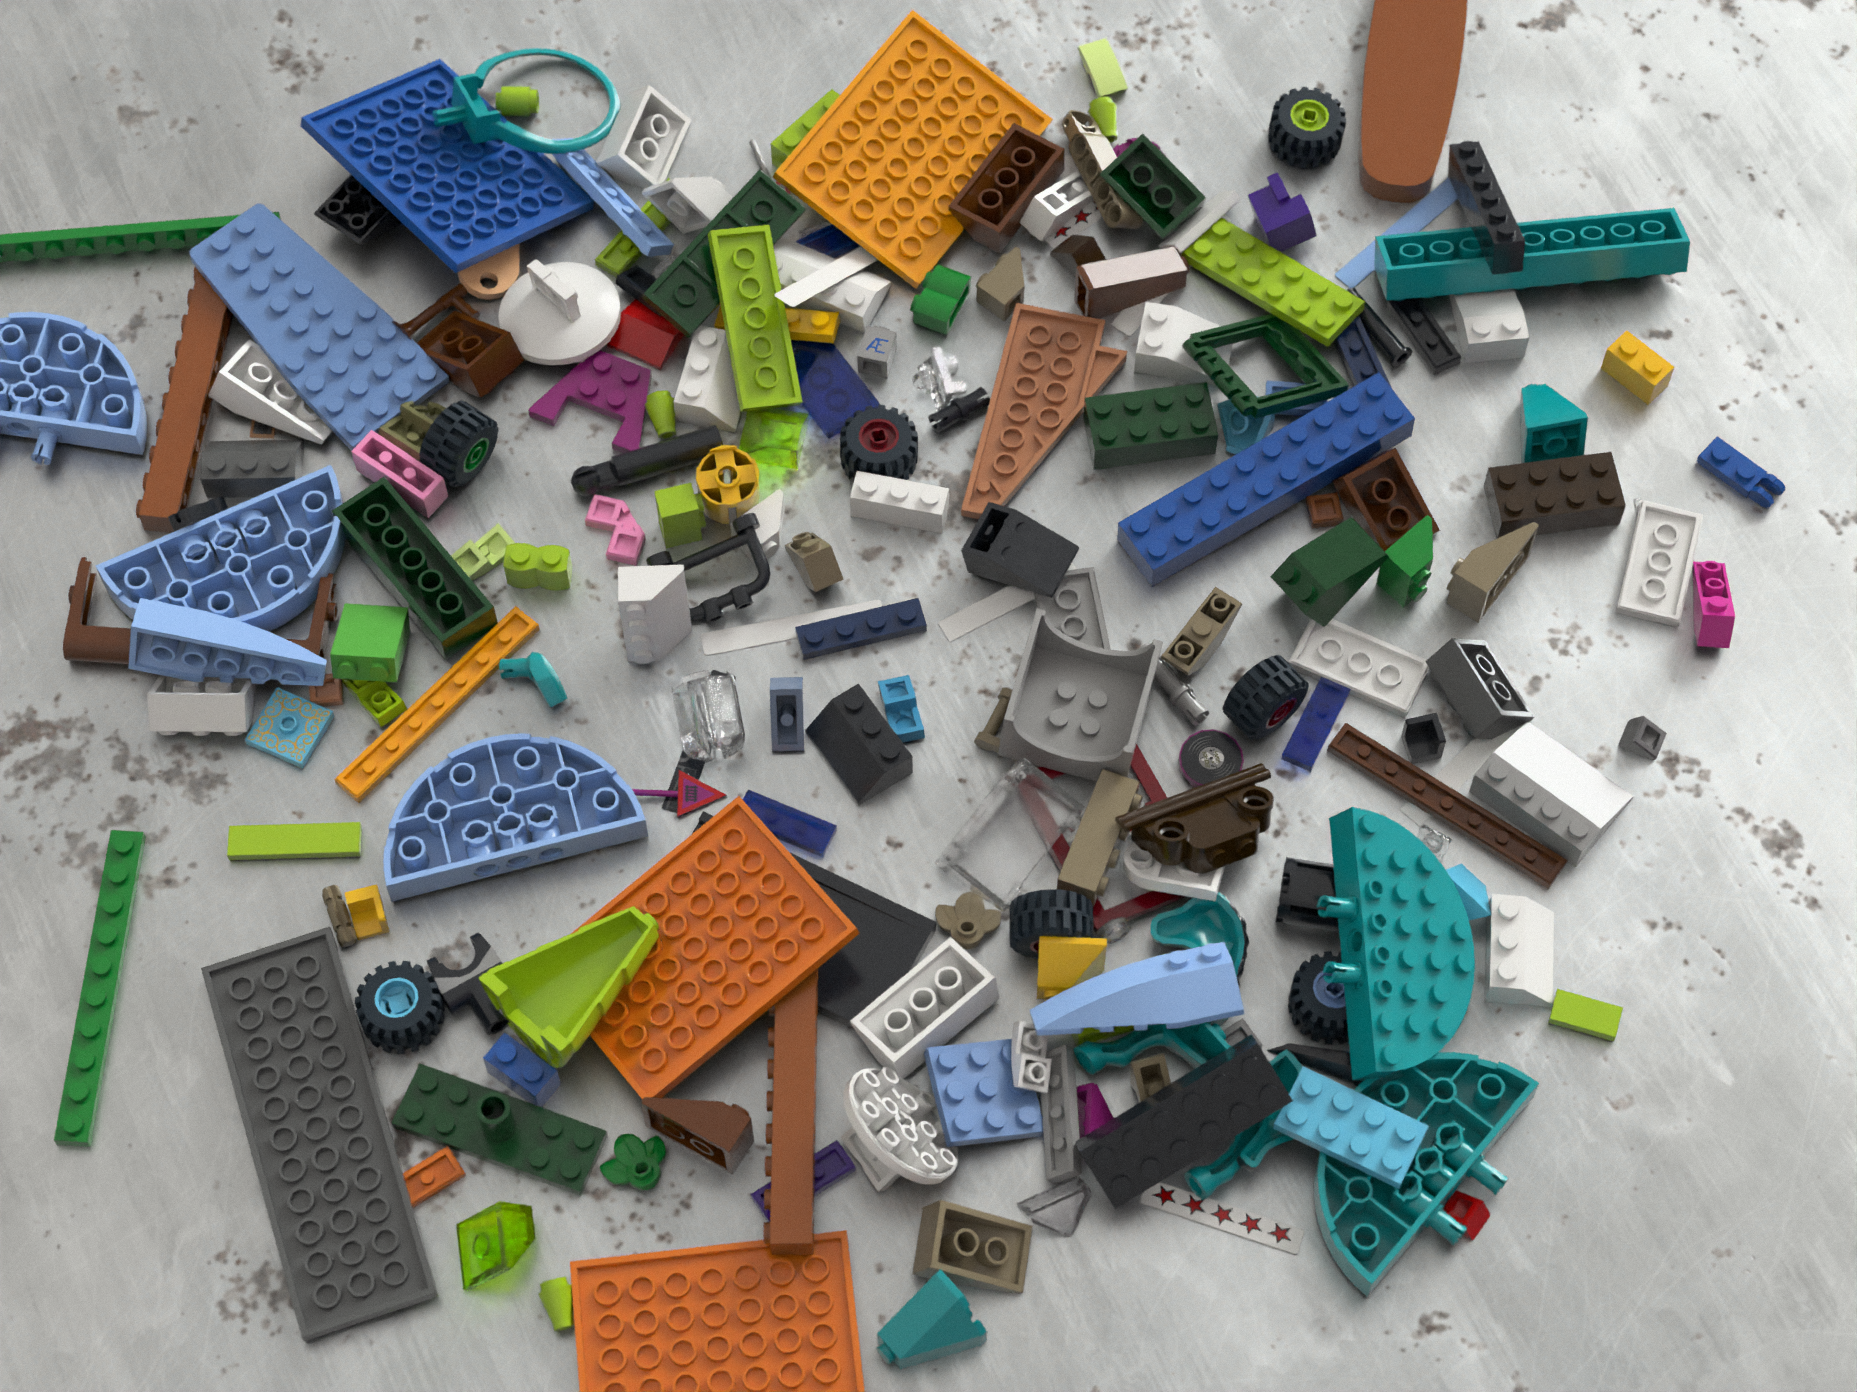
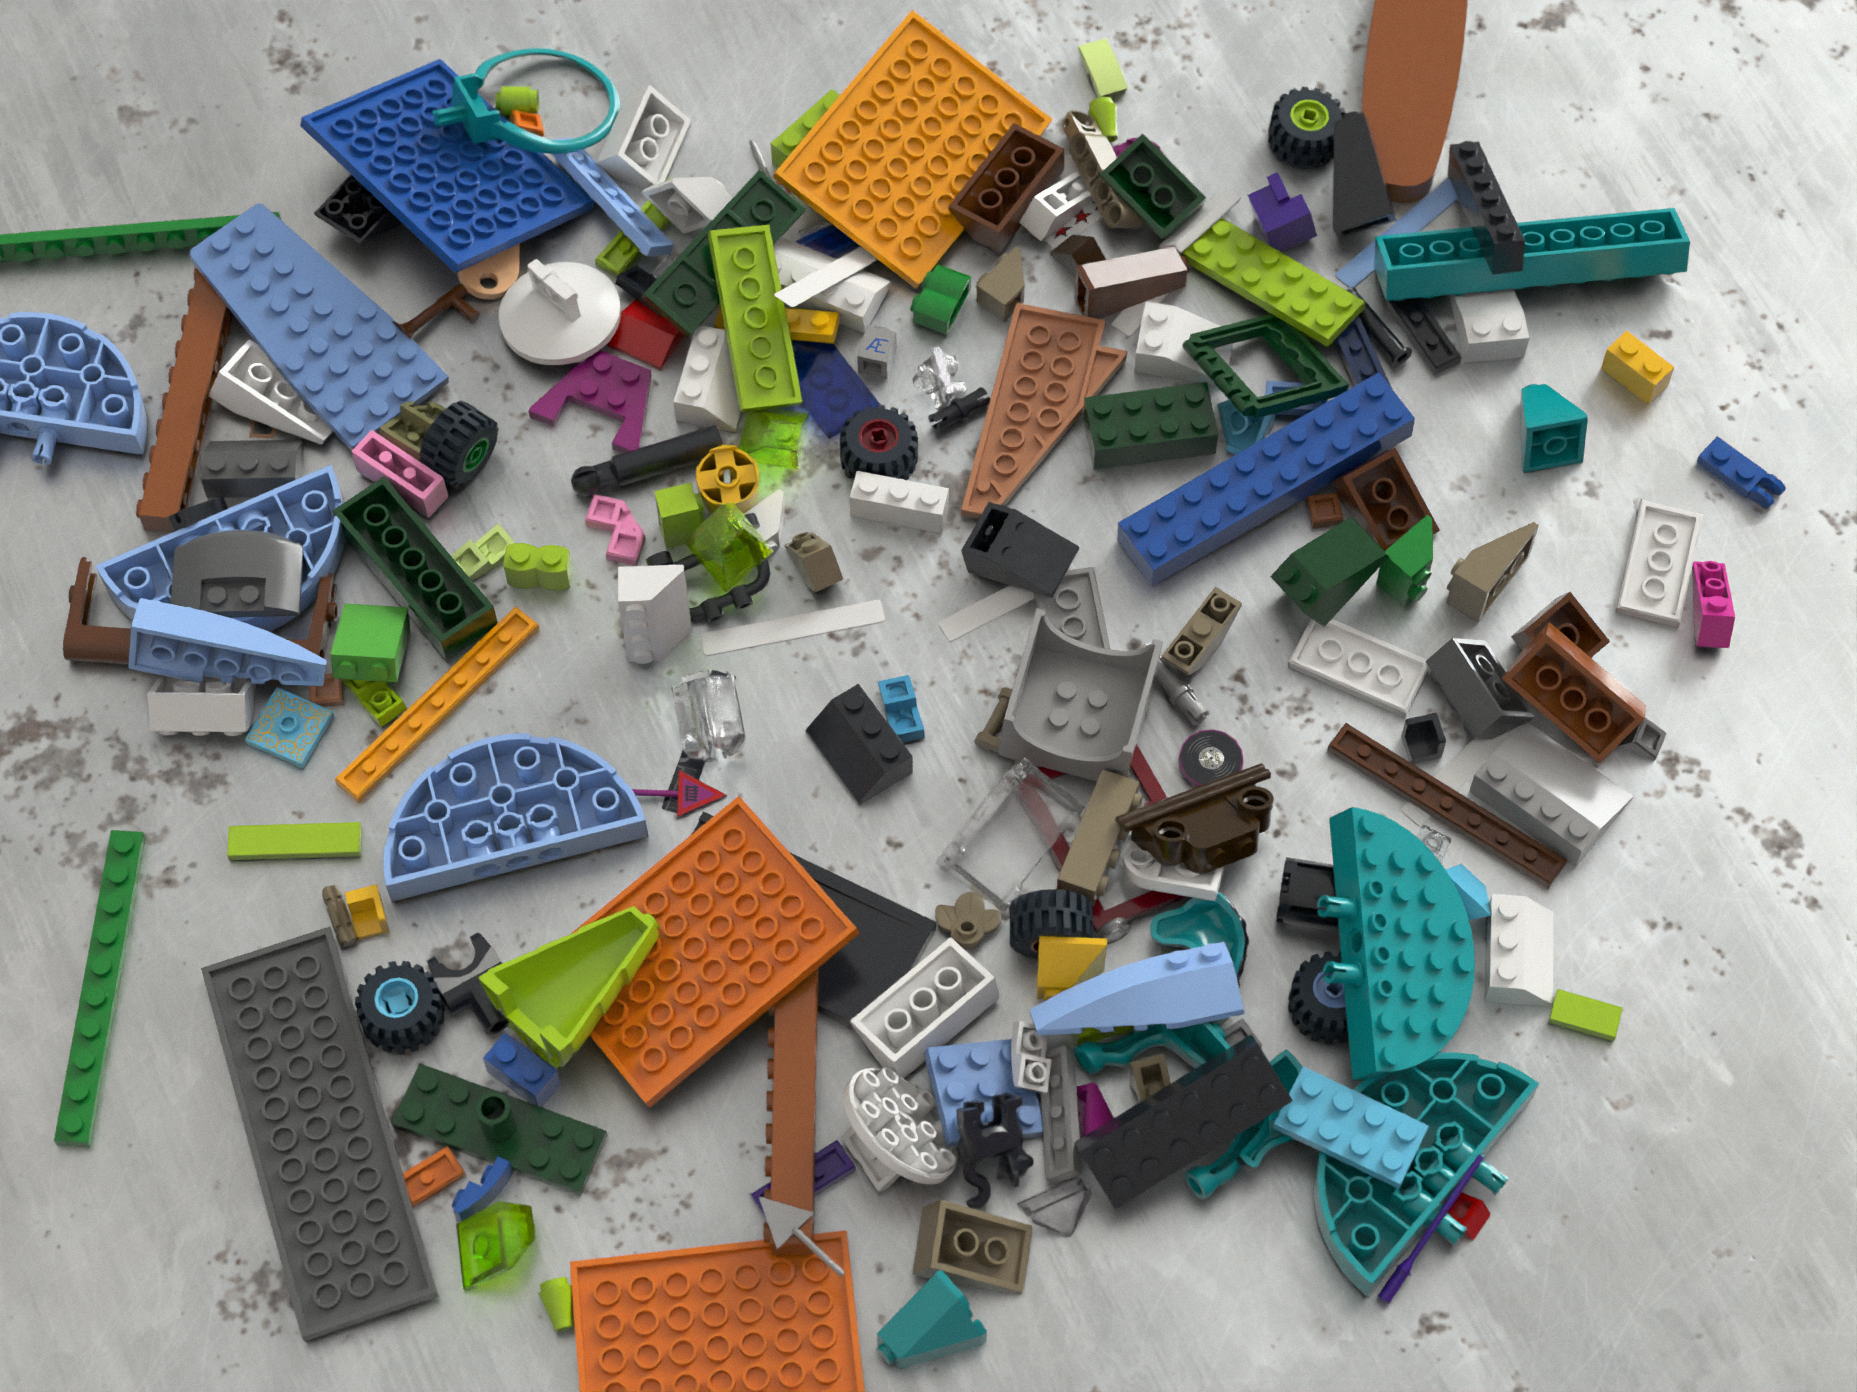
(239, 574): none -> dark grey slope
(472, 352): reddish brown slope -> none
(476, 1197): none -> blue slope
(527, 121): none -> orange tile
(540, 672): teal arm -> none
(634, 1157): green plate -> none
(662, 413): lime cone -> none
(703, 1127): reddish brown slope -> none
(728, 546): none -> clear neon green slope
(786, 1221): none -> light grey piece
(787, 713): sand blue slope -> none
(792, 824): clear blue tile -> none
(861, 628): dark blue plate -> none
(989, 1140): none -> black animal
(1224, 1217): white sticker -> none
(1265, 697): black wheel -> none
(1316, 724): clear blue tile -> none
(1329, 1061): black bar -> none
(1359, 183): none -> black slope
(1403, 1270): none -> dark purple piece
(1555, 494): dark brown brick -> none
(1571, 620): none -> reddish brown slope
(1575, 692): none -> dark orange slope

